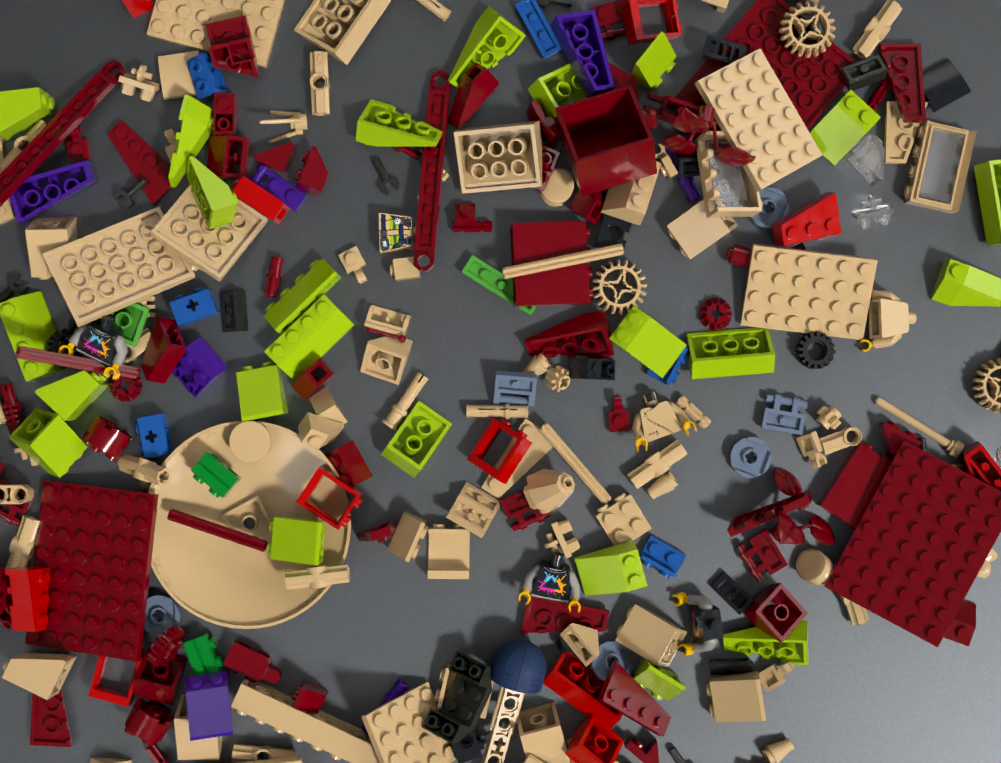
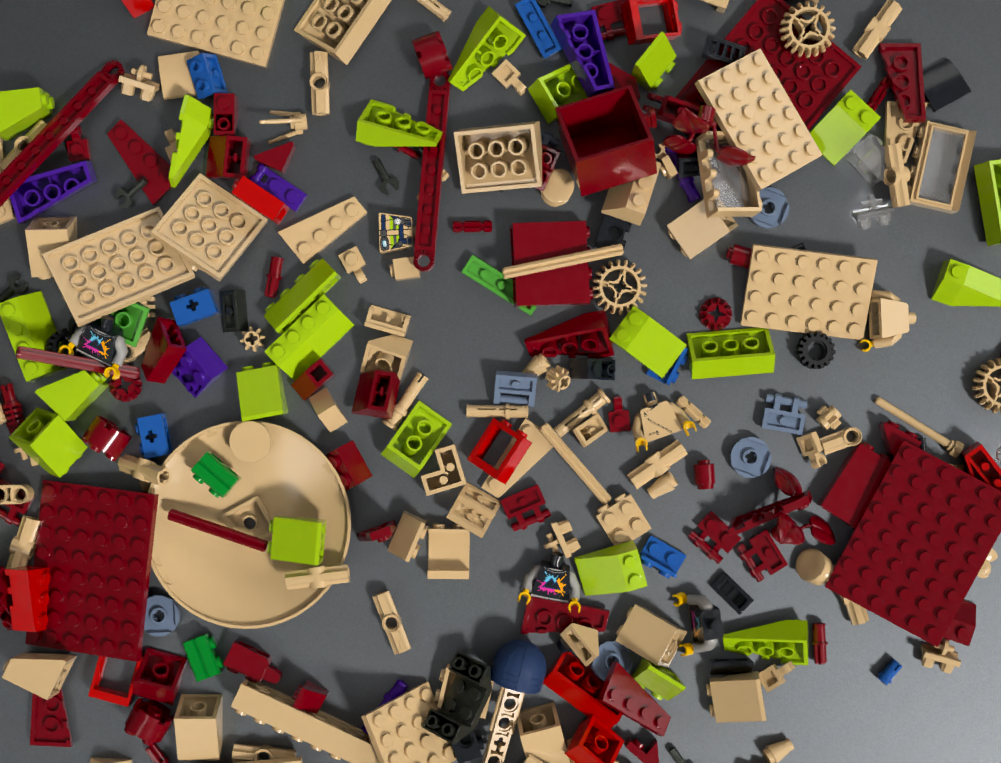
(166, 645): dark red gear -> none
(208, 706): dark purple slope -> none
(212, 194): lime slope -> none
(232, 46): dark red slope -> none
(248, 335): none -> tan gear
(303, 499): red window -> none
(313, 174): dark red slope -> none
(318, 431): tan slope -> none
(320, 230): none -> tan wing
(376, 394): none -> dark red slope
(397, 634): none -> tan piece
(402, 338): dark red hinge -> none
(432, 54): none -> dark red brick
(450, 472): none -> tan brick
(465, 213): dark red plate -> none
(472, 92): dark red slope -> none
(507, 76): none -> tan plate
(548, 489): tan cone -> none
(549, 129): dark red slope -> none
(588, 206): dark red slope -> none
(590, 430): none -> tan slope
(591, 404): none -> tan pin
(704, 474): none -> dark red brick
(717, 530): none -> dark red plate
(776, 612): dark red slope -> none
(810, 222): red wedge -> none
(819, 643): none -> dark red axle
(864, 73): pearl dark grey slope -> none
(889, 672): none -> blue pin
(896, 175): none -> tan piece
(943, 653): none -> tan hips

